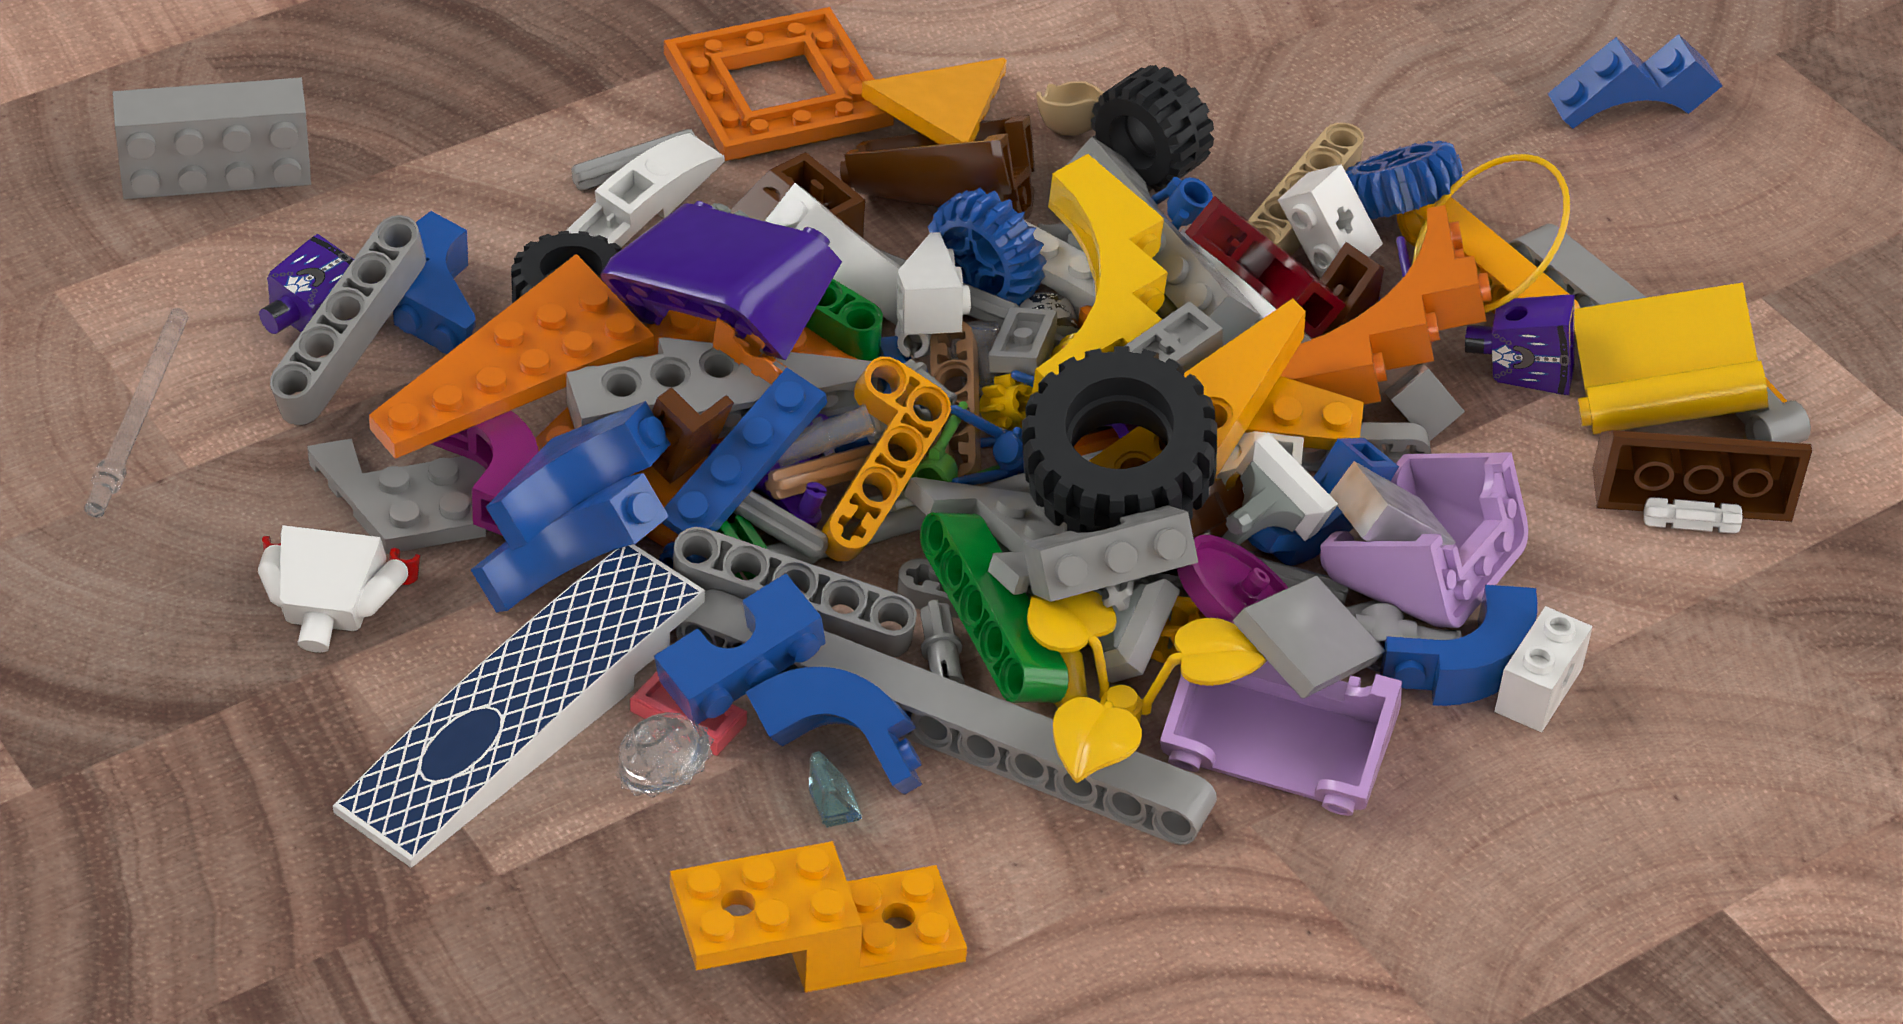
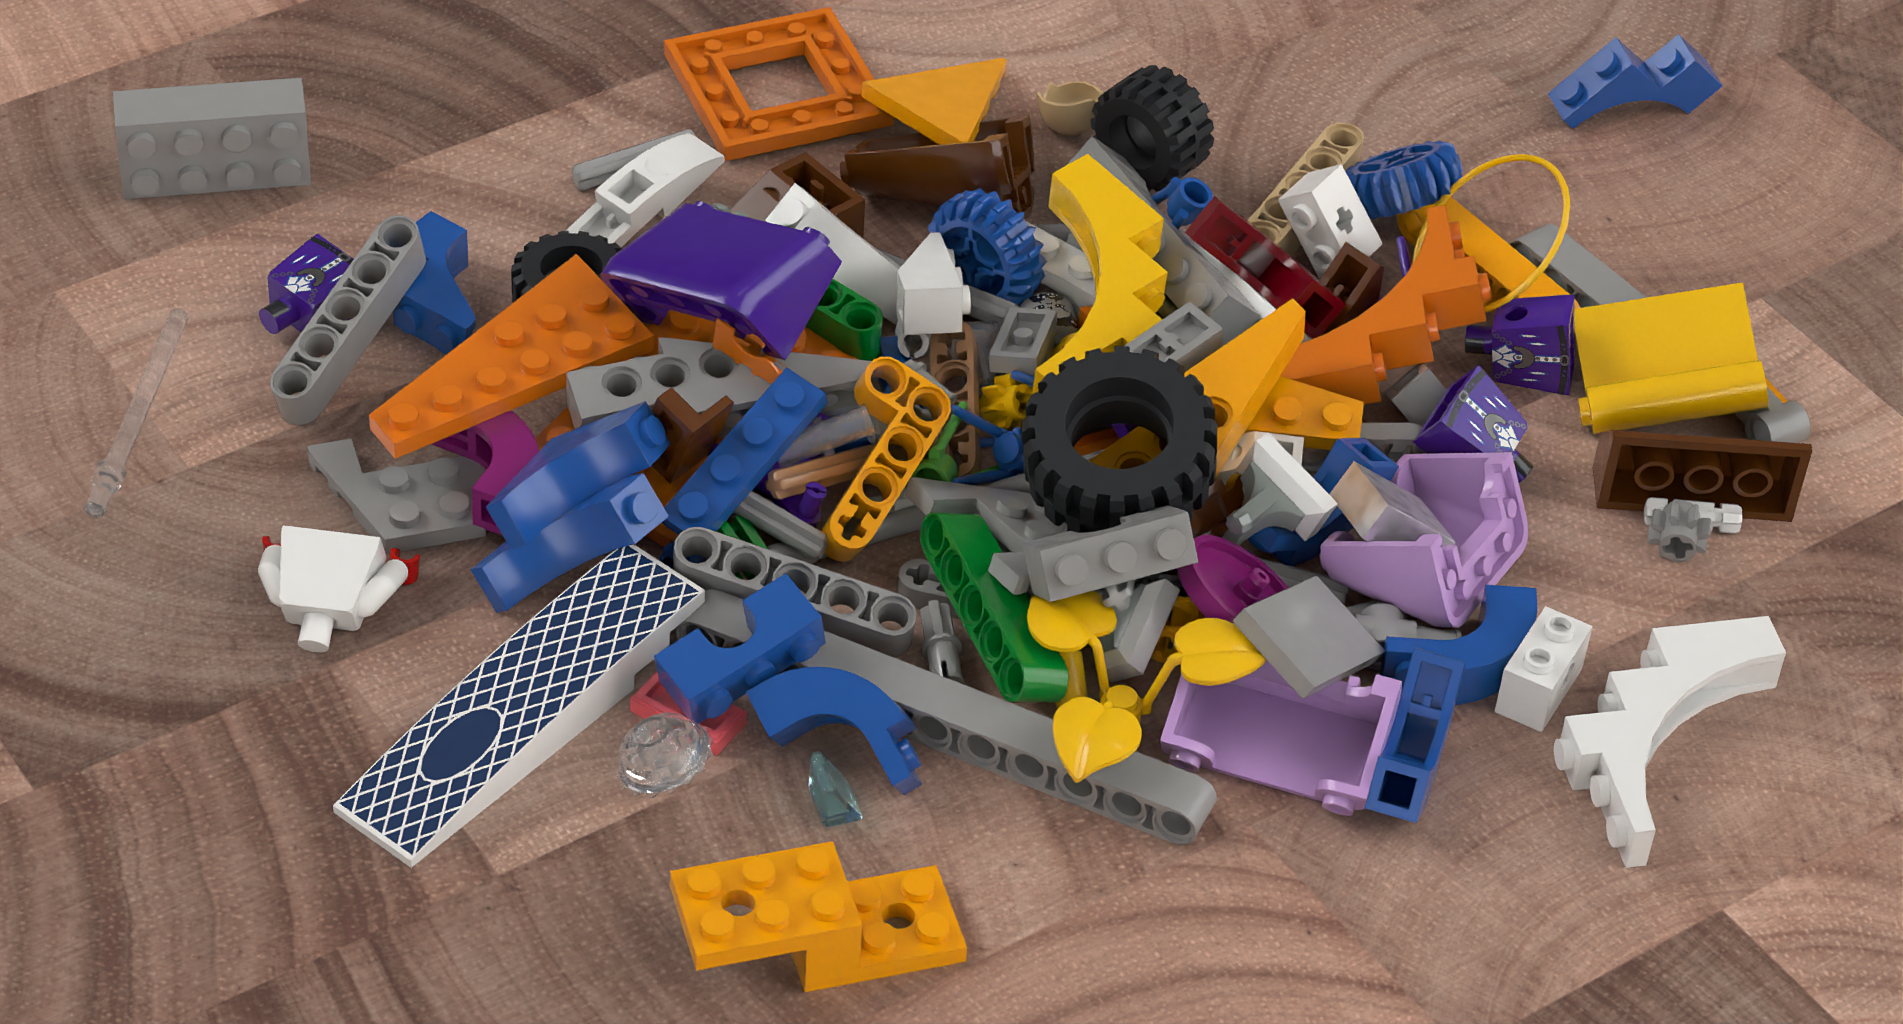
(1417, 736): none -> blue arch
(1475, 419): none -> dark purple torso
(1678, 677): none -> white arch
(1679, 531): none -> light grey gear

